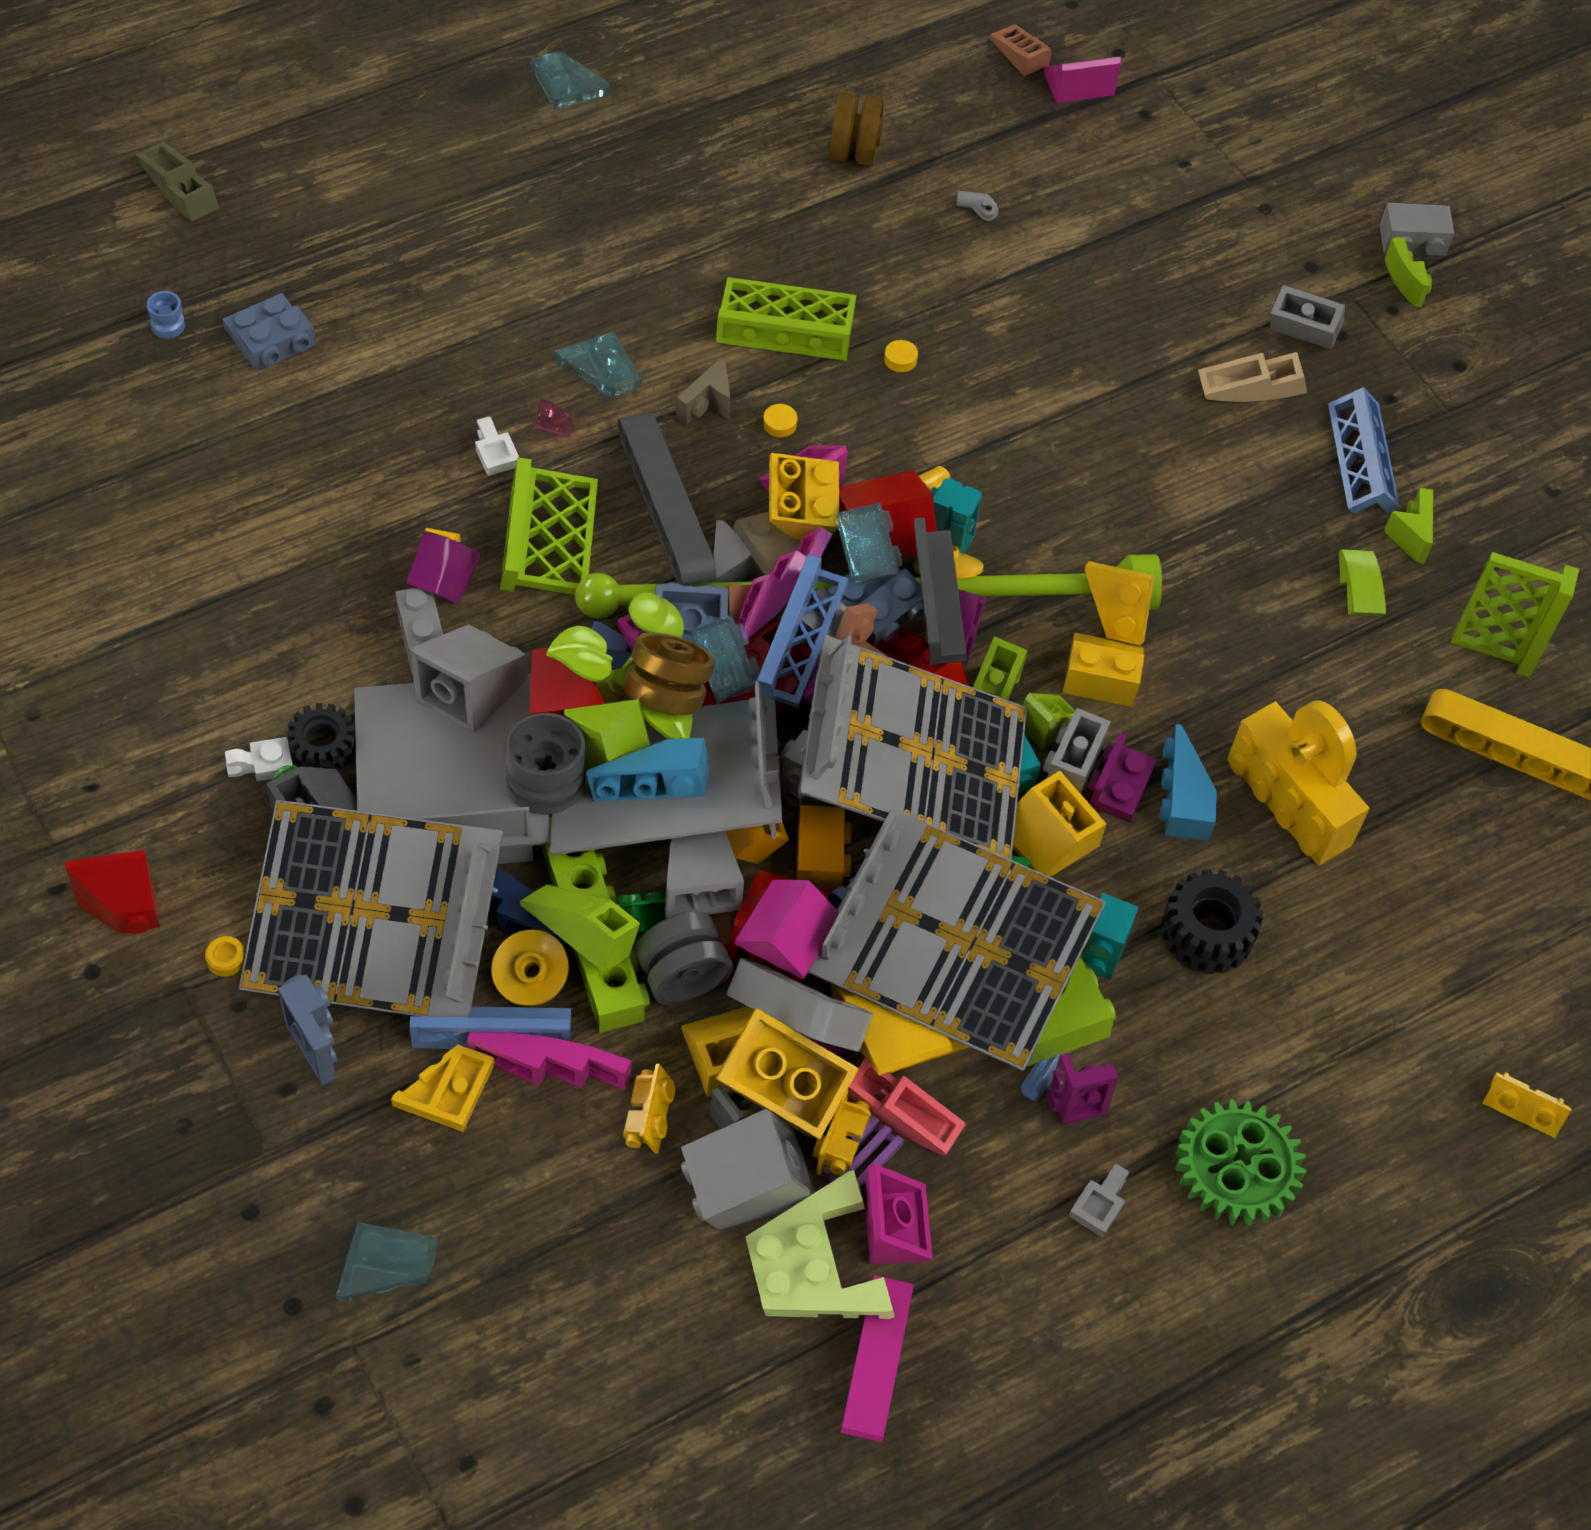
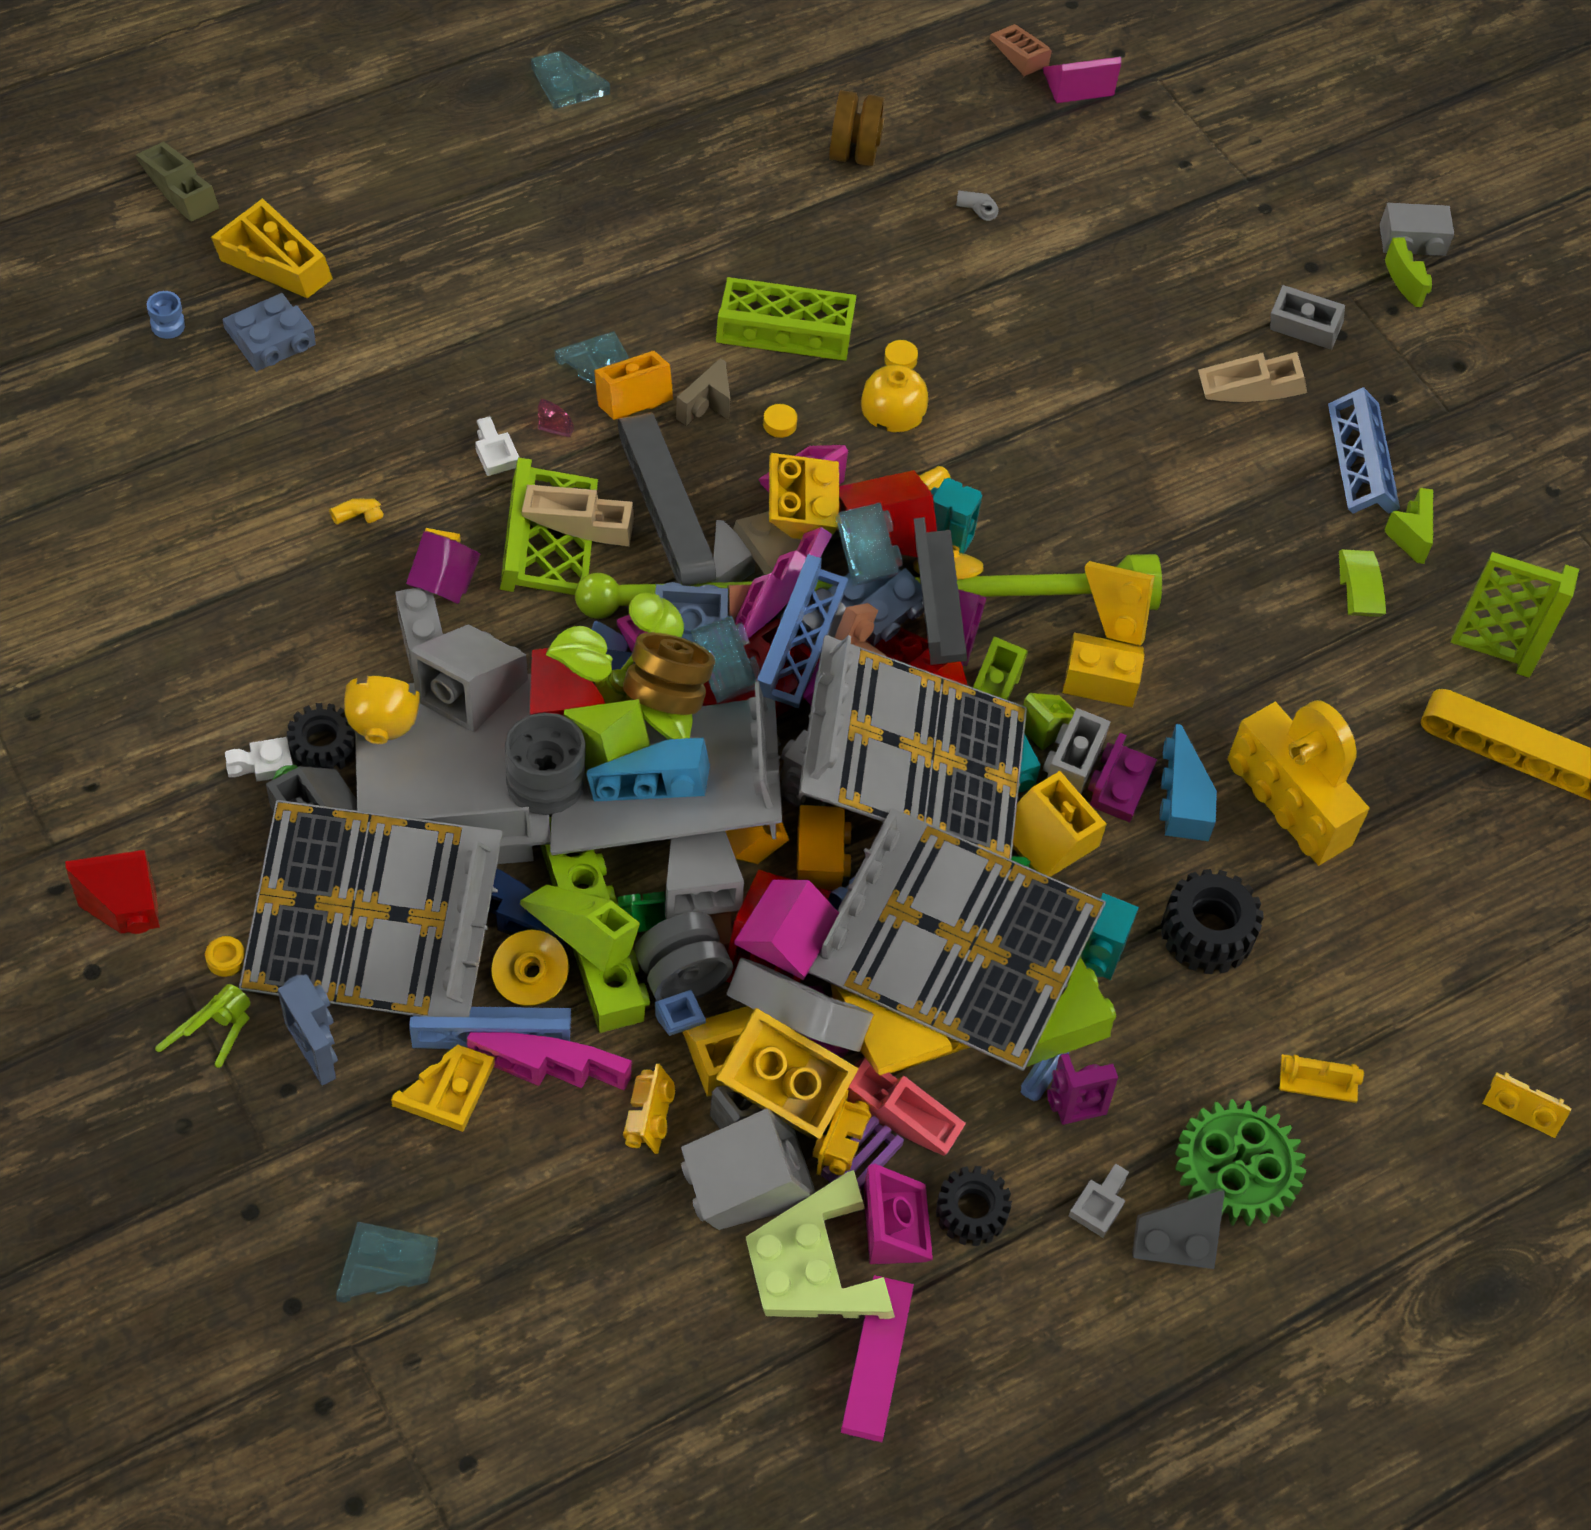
(224, 1008): none -> lime plant
(272, 250): none -> yellow wedge
(356, 507): none -> yellow arm
(380, 708): none -> yellow cylinder
(580, 513): none -> tan slope
(633, 385): none -> light orange brick
(679, 1012): none -> medium blue slope
(895, 398): none -> yellow cylinder
(979, 1184): none -> black tyre
(1182, 1232): none -> dark grey wing
(1320, 1078): none -> yellow hinge

